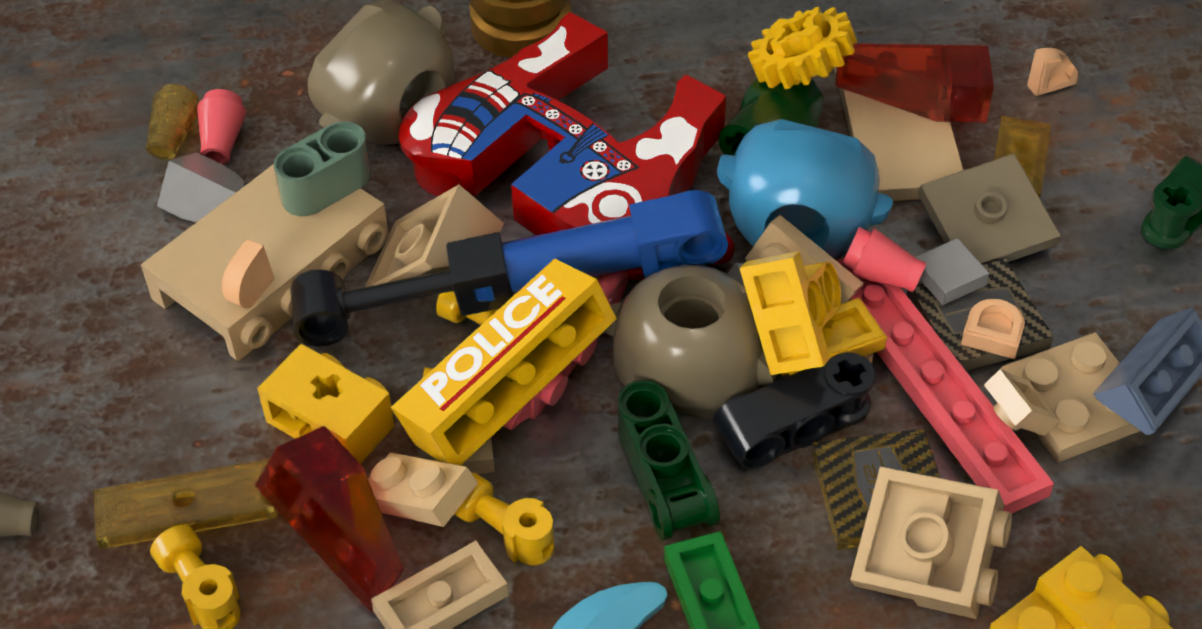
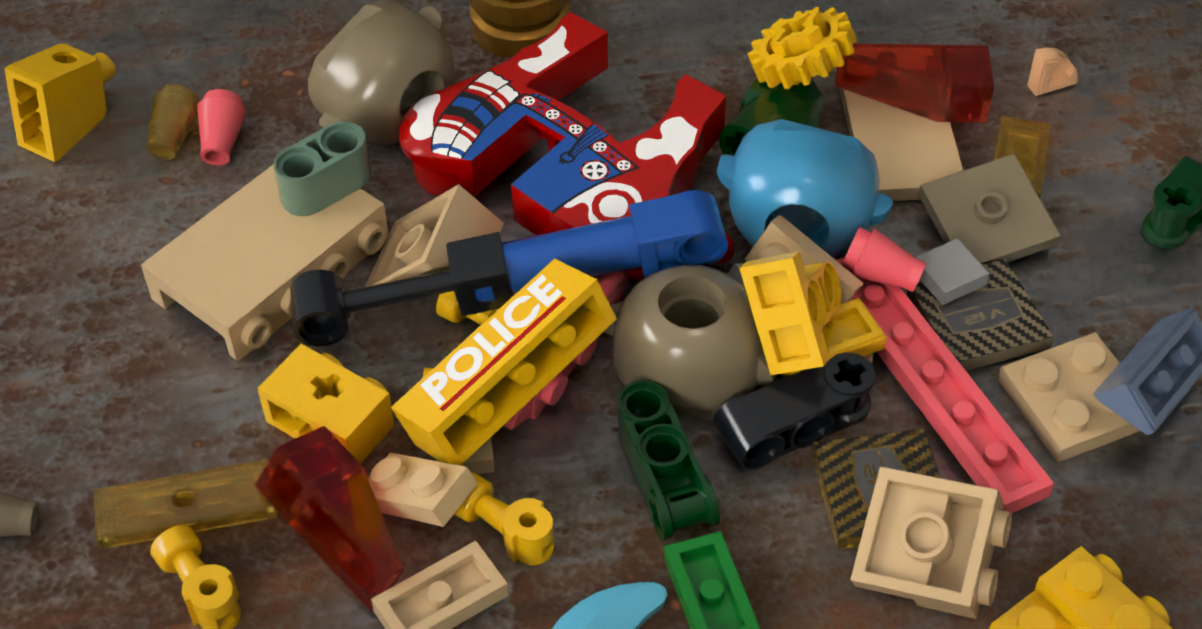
(57, 98): none -> yellow torso
(196, 186): light grey brick -> none
(247, 275): light nougat tile -> none
(994, 327): light nougat tile -> none
(1020, 404): tan plate -> none

